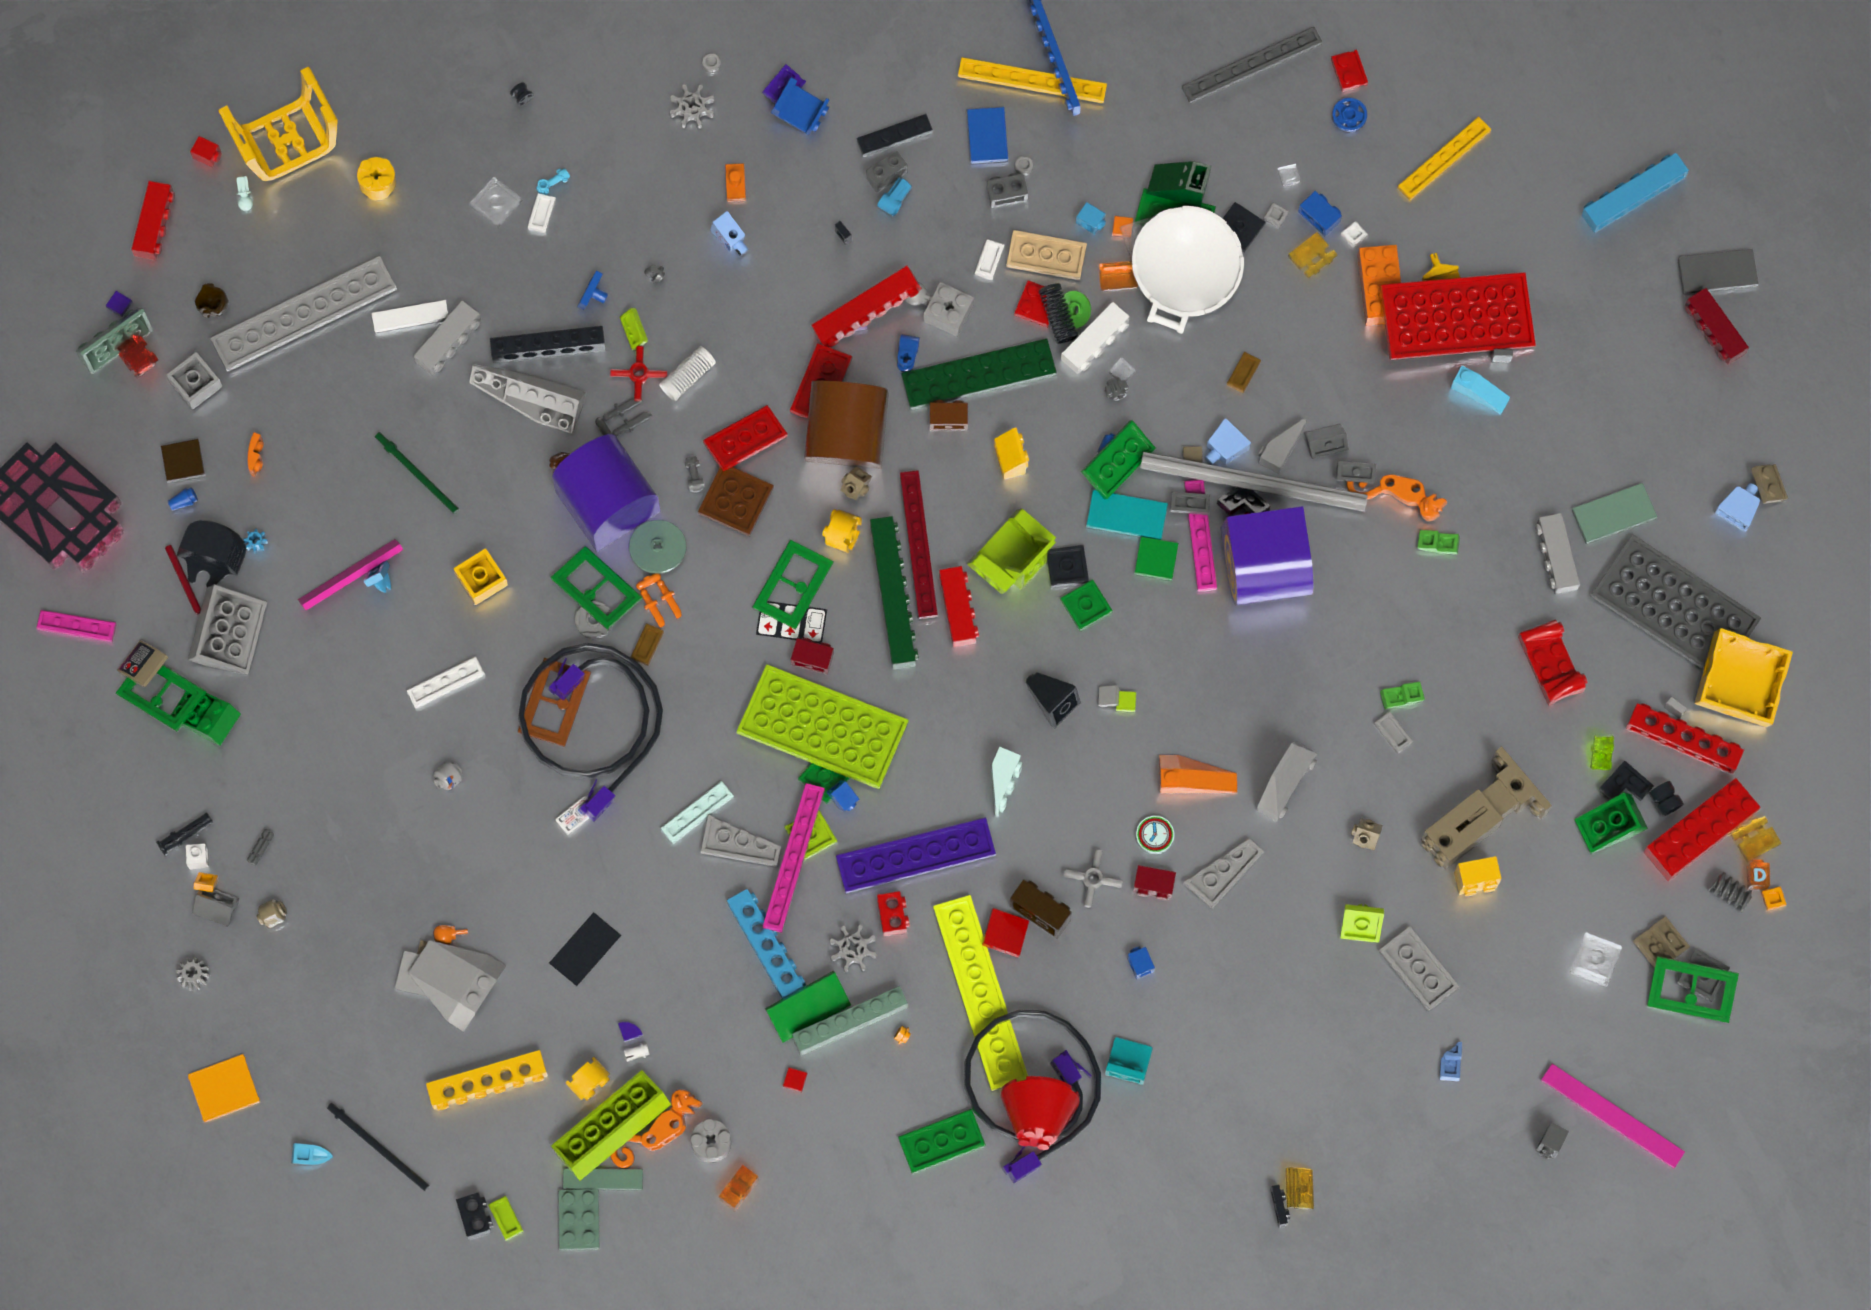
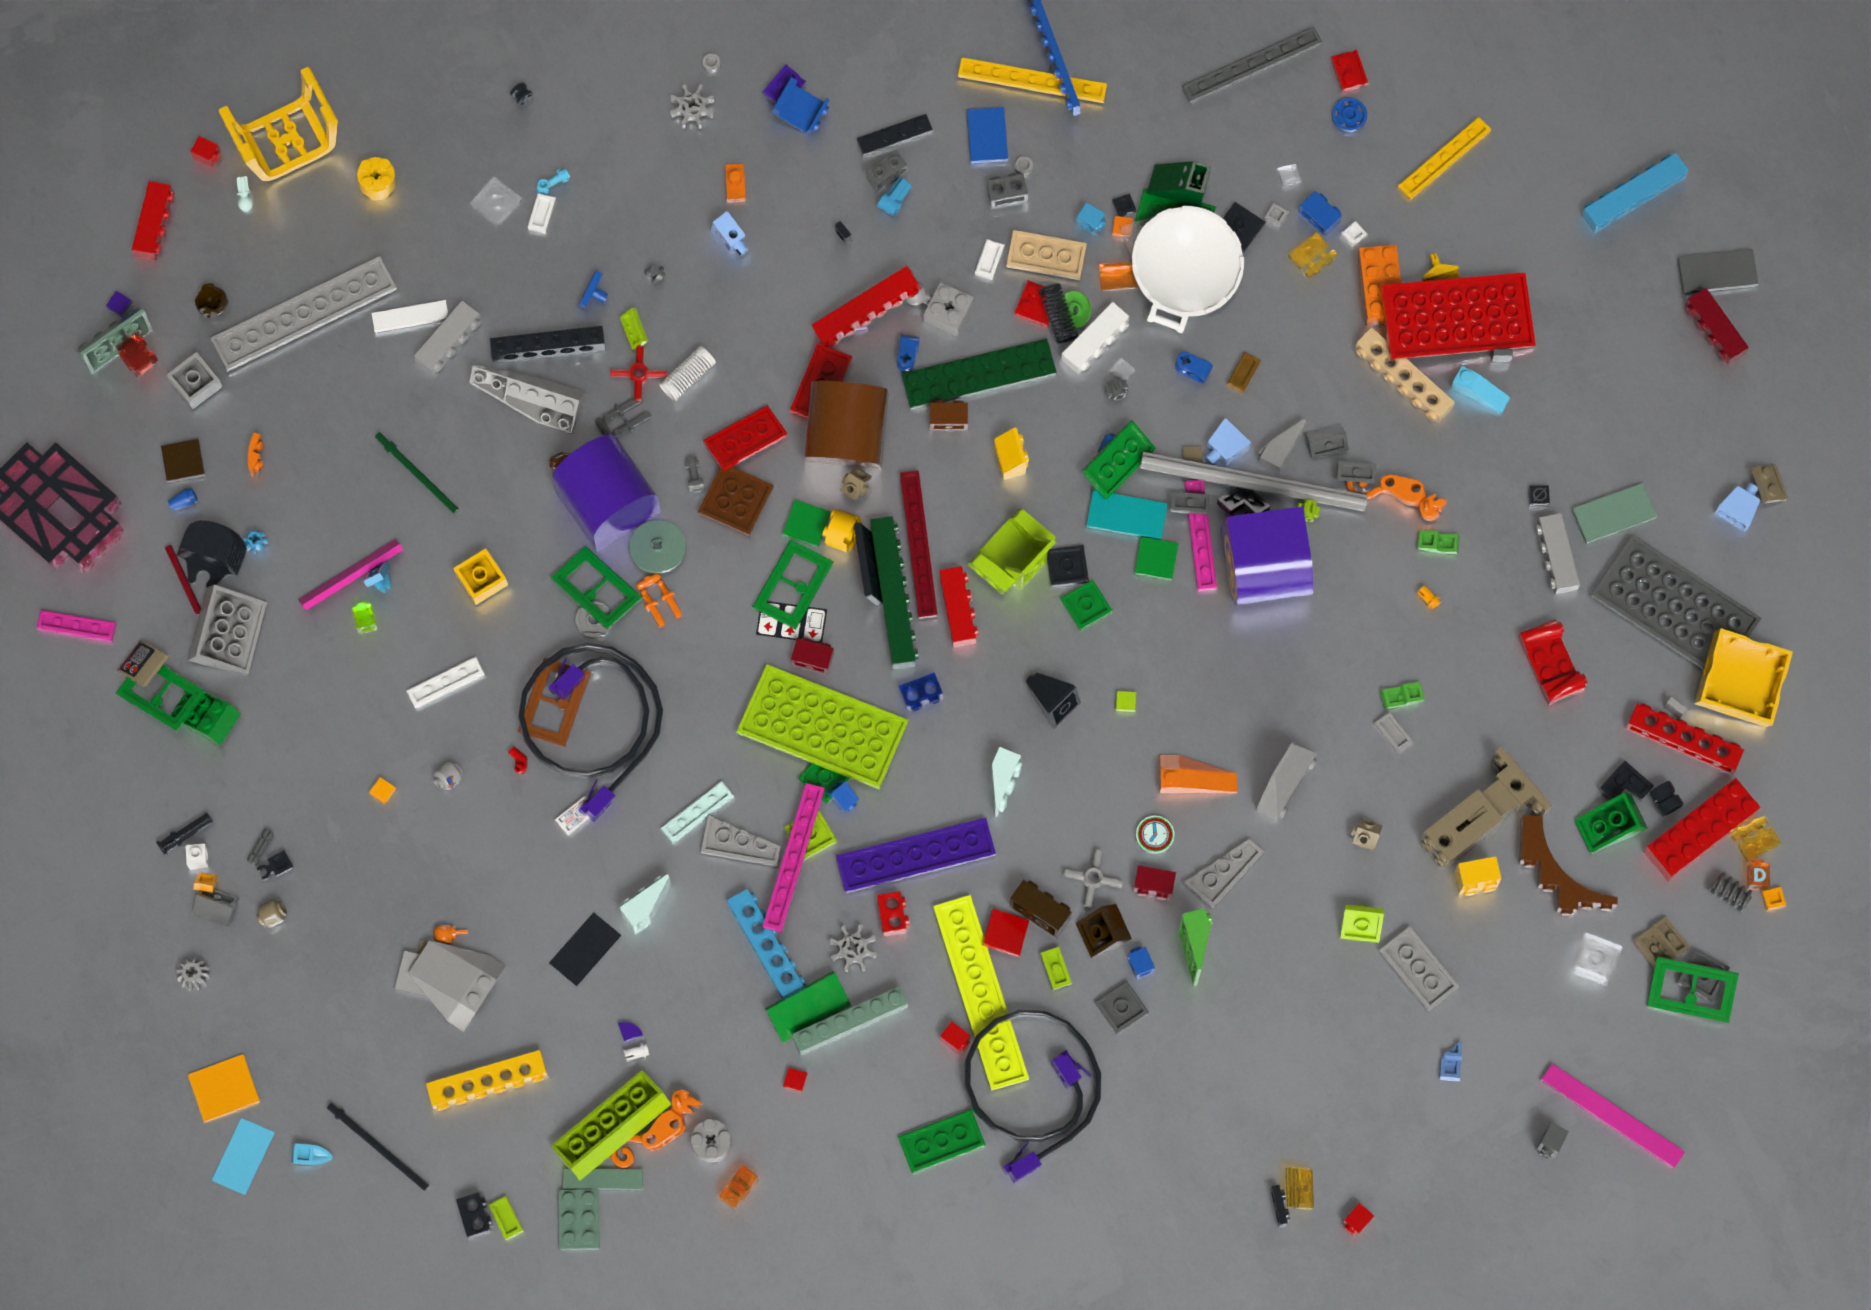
(243, 1156): none -> medium azure sticker
(278, 864): none -> black plate
(364, 618): none -> clear neon green brick
(382, 790): none -> light orange tile
(521, 762): none -> red arm
(588, 1079): yellow brick -> none
(642, 908): none -> light aqua slope
(647, 644): pearl gold tile -> none
(806, 523): none -> green tile
(868, 563): none -> black tile
(902, 1034): light orange plate -> none
(918, 687): none -> clear blue brick
(955, 1038): none -> red brick
(1039, 1109): red cone -> none
(1056, 968): none -> lime plate
(1103, 930): none -> dark brown slope
(1108, 696): light grey tile -> none
(1121, 1007): none -> dark grey tile
(1124, 205): none -> black tile
(1128, 1060): teal bracket -> none
(1193, 934): none -> bright green slope
(1195, 368): none -> blue piece
(1311, 509): none -> lime gear
(1357, 1220): none -> red brick
(1429, 597): none -> light orange pin
(1434, 412): none -> tan brick
(1539, 495): none -> black tile
(1550, 875): none -> reddish brown arch
(1602, 752): clear neon green hips -> none

